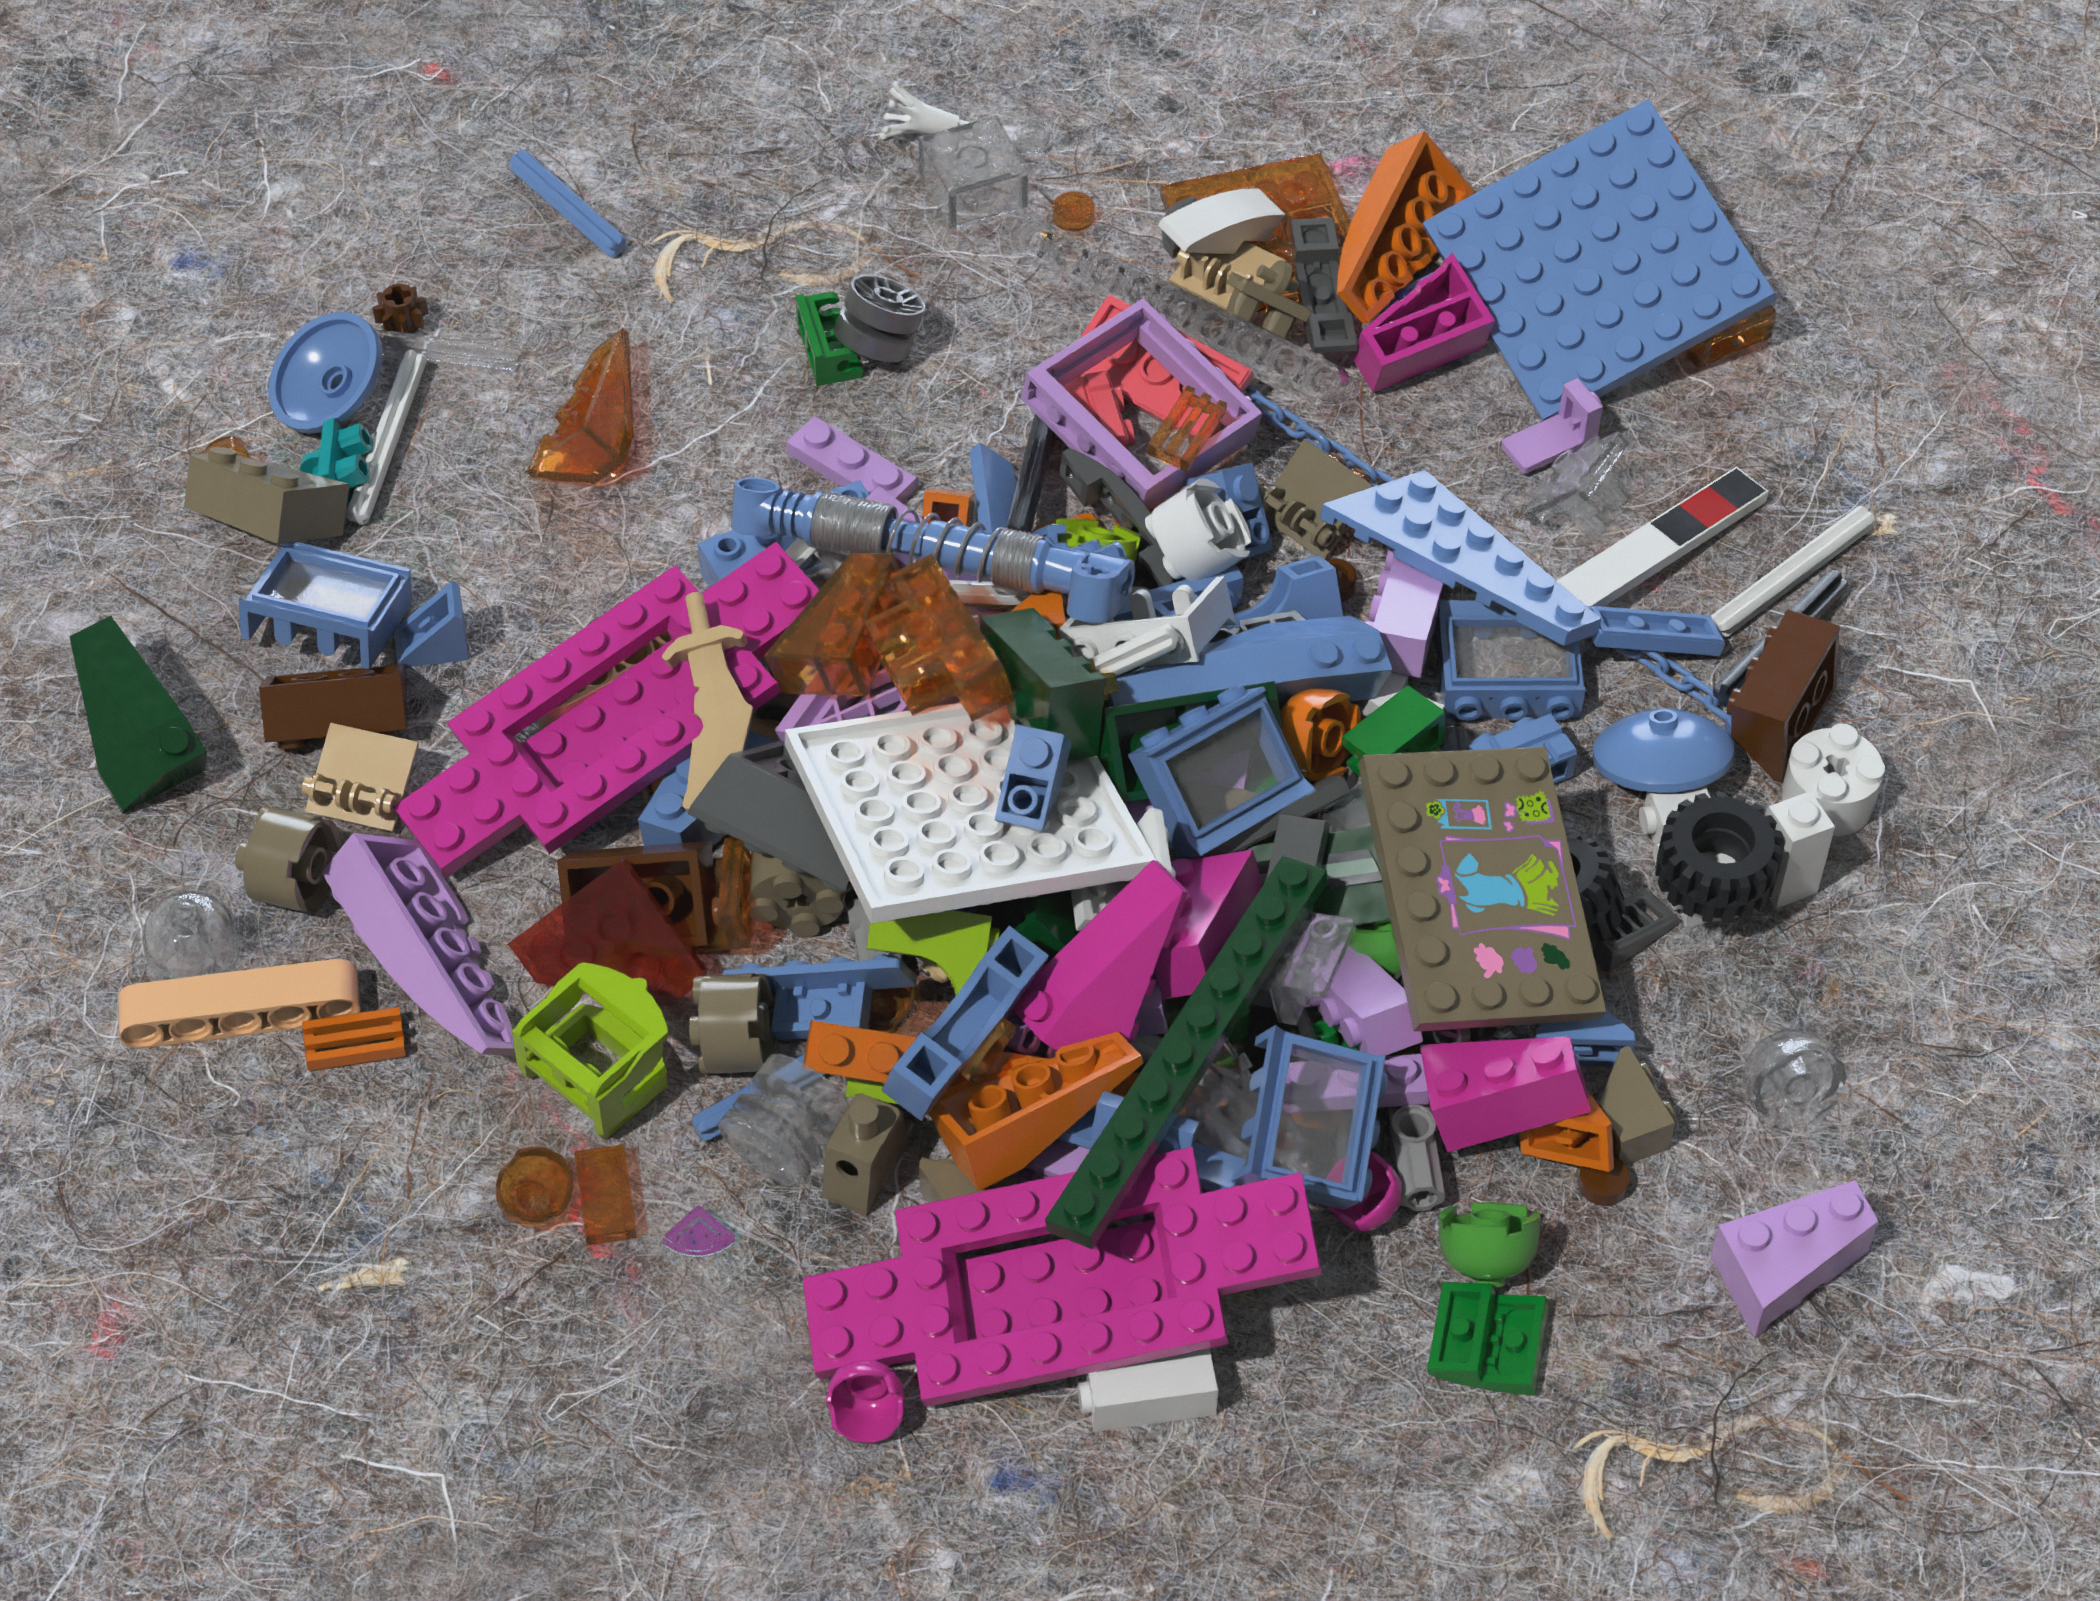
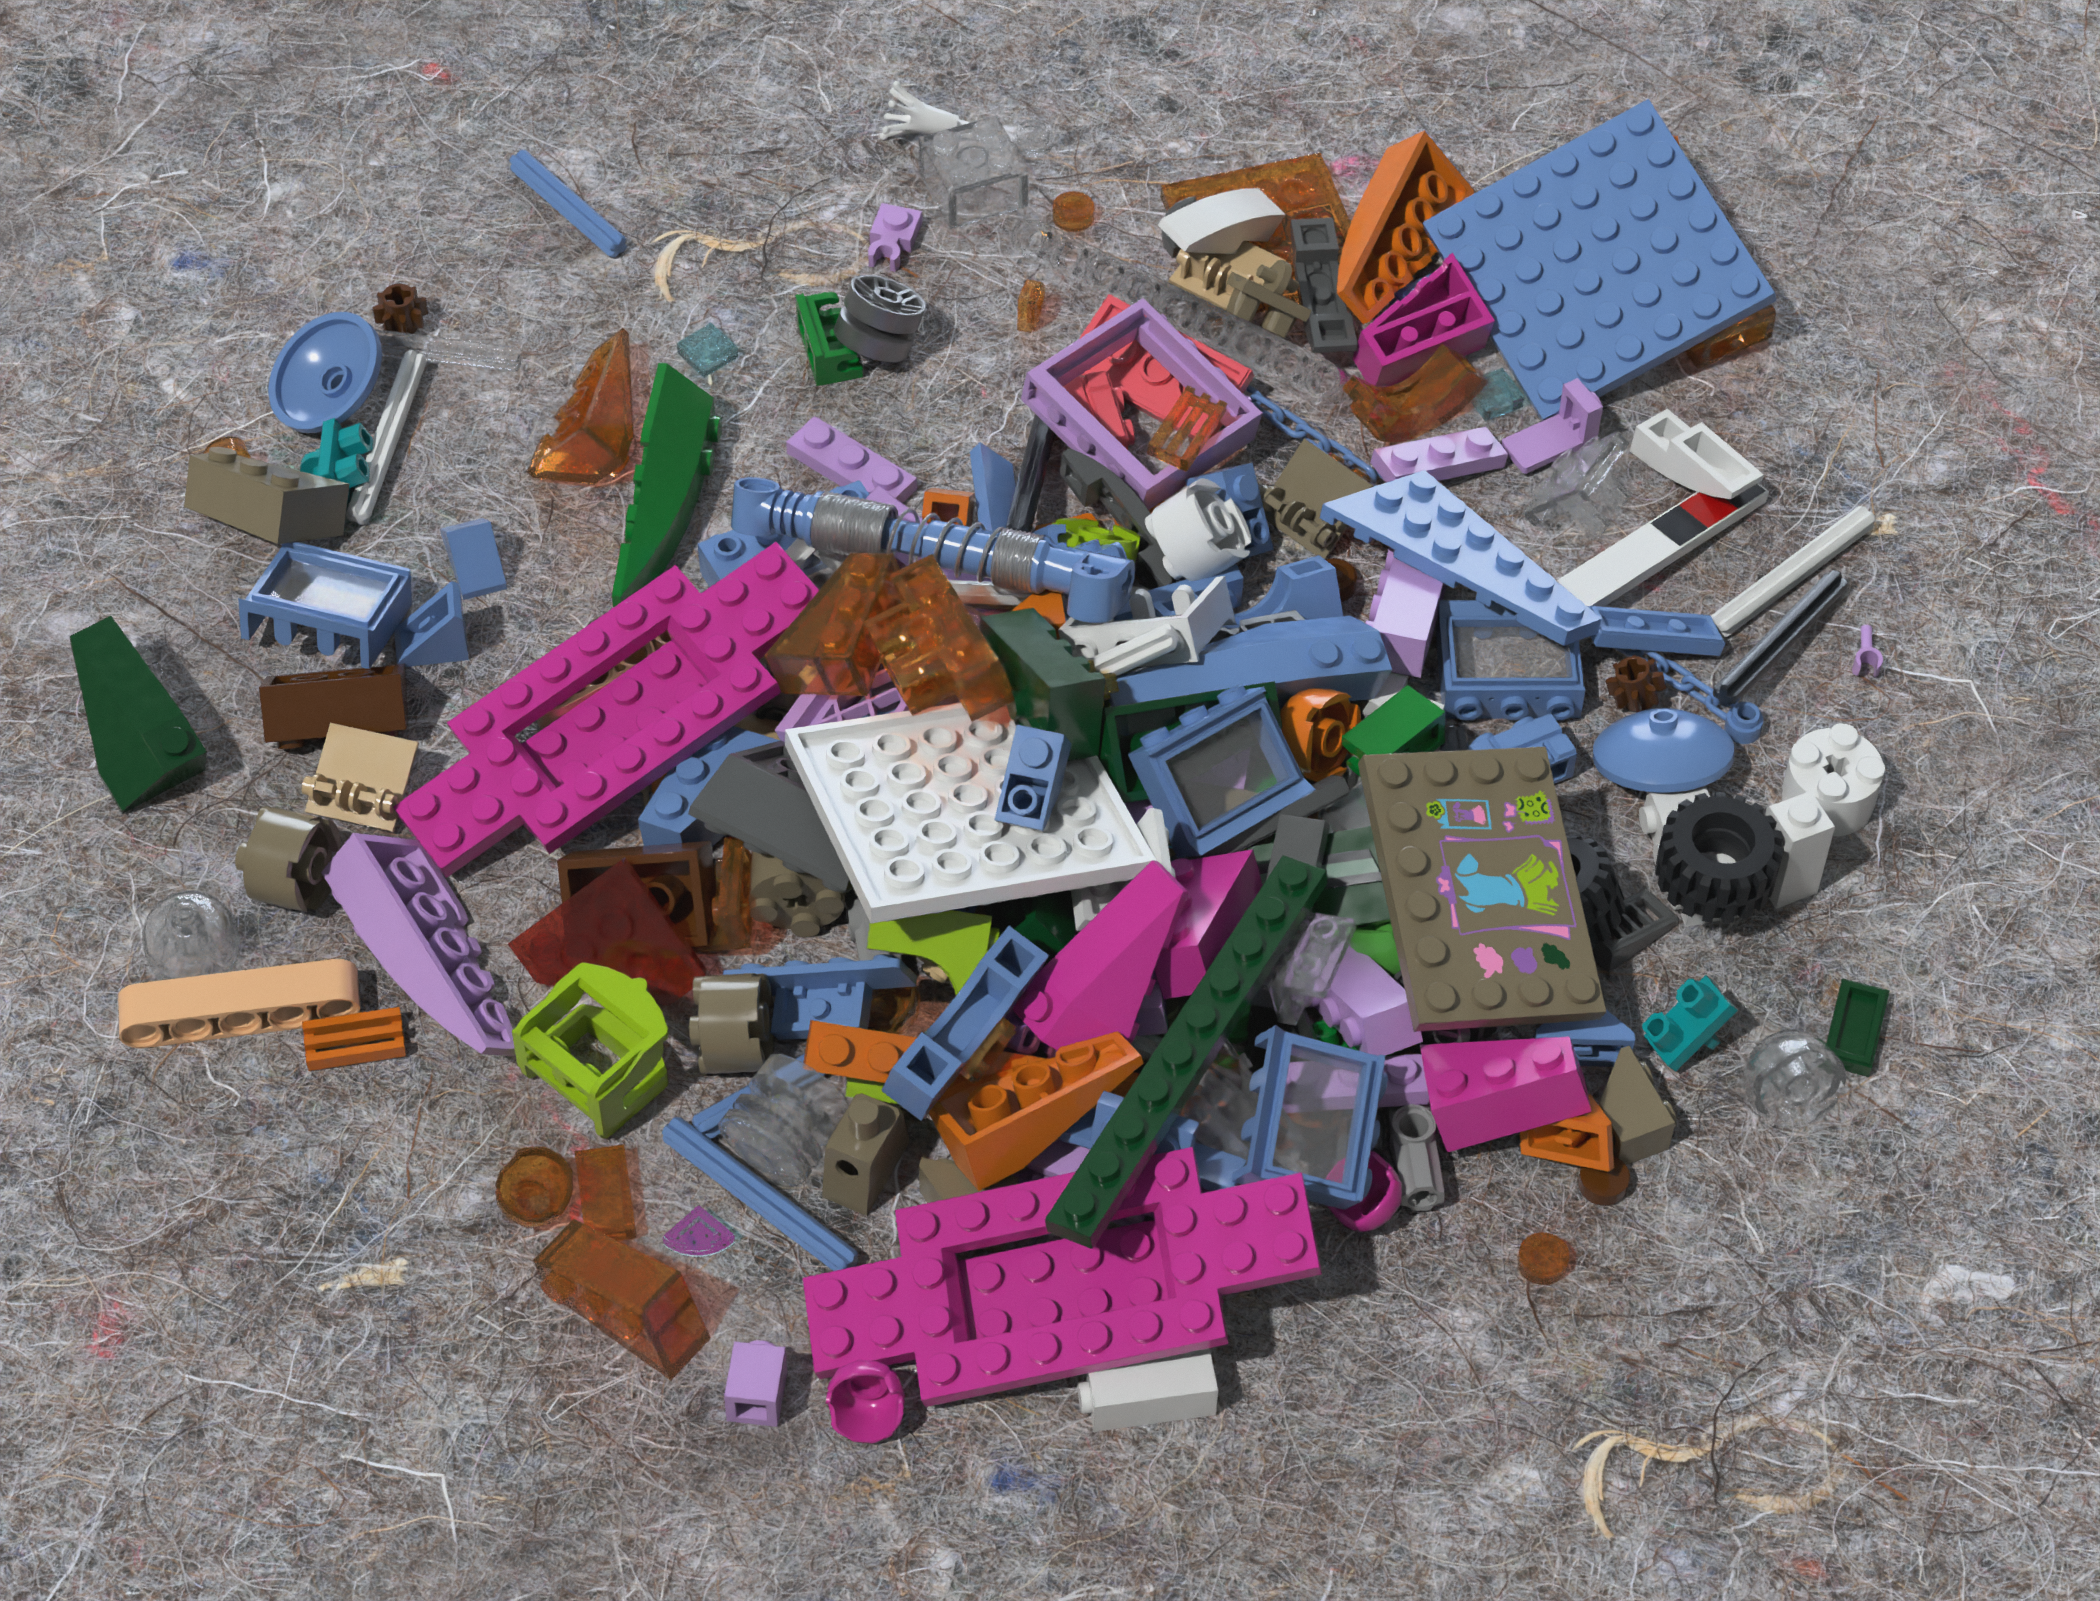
(474, 558): none -> medium blue slope
(624, 1296): none -> clear orange wedge
(669, 482): none -> green wedge
(707, 350): none -> clear light blue tile
(718, 698): tan sword -> none
(755, 1383): none -> lavender brick
(759, 1195): none -> medium blue axle
(893, 231): none -> lavender plate
(1030, 305): none -> clear orange tile
(1419, 402): none -> clear orange arch
(1441, 456): none -> lavender plate
(1488, 1338): green slope -> none
(1490, 1241): bright green cylinder -> none
(1497, 396): none -> clear light blue tile
(1543, 1258): none -> clear orange tile
(1636, 683): none -> reddish brown gear
(1690, 1023): none -> teal hips
(1693, 456): none -> white slope
(1785, 689): reddish brown slope -> none
(1791, 1250): lavender wedge -> none
(1857, 1025): none -> dark green tile
(1867, 653): none -> lavender hand

